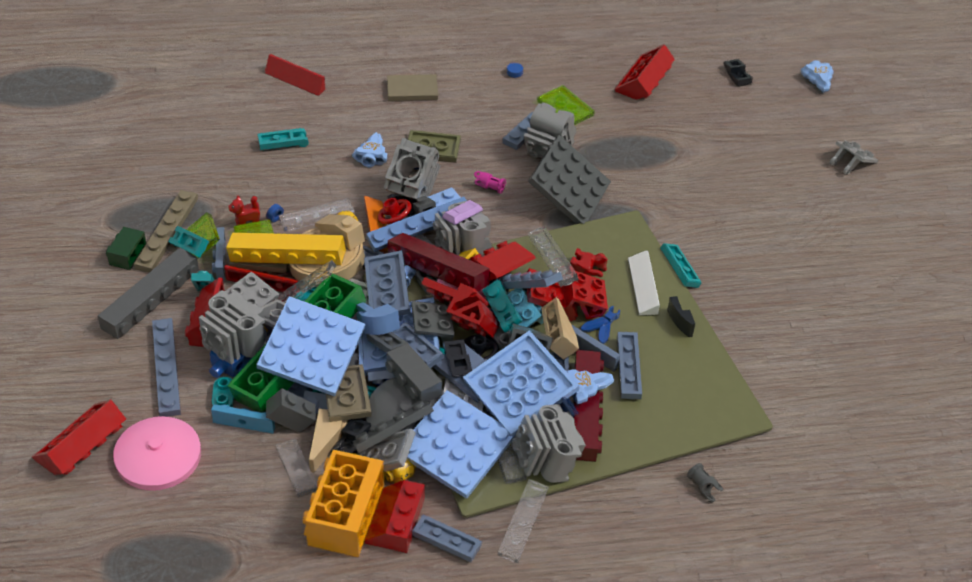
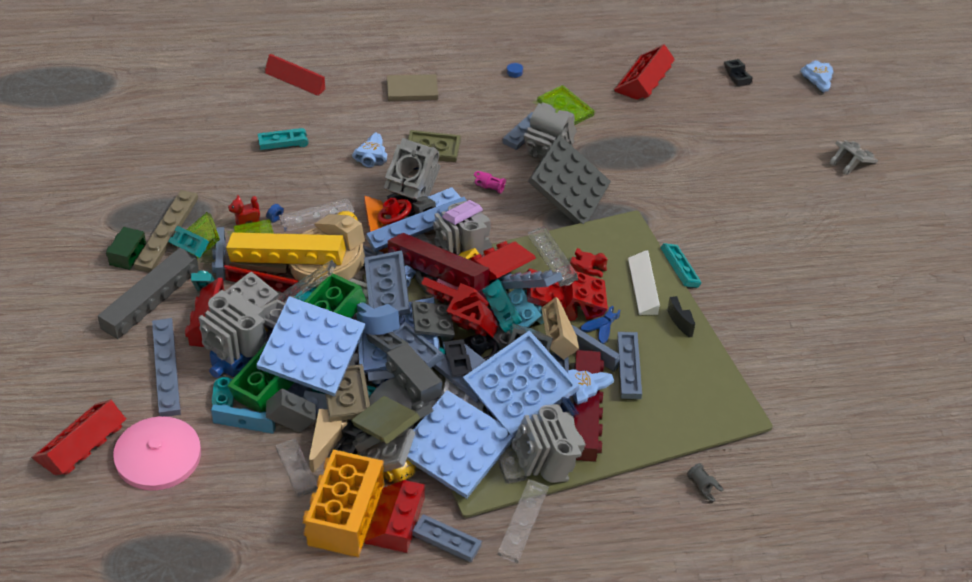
(385, 419): none -> olive tile

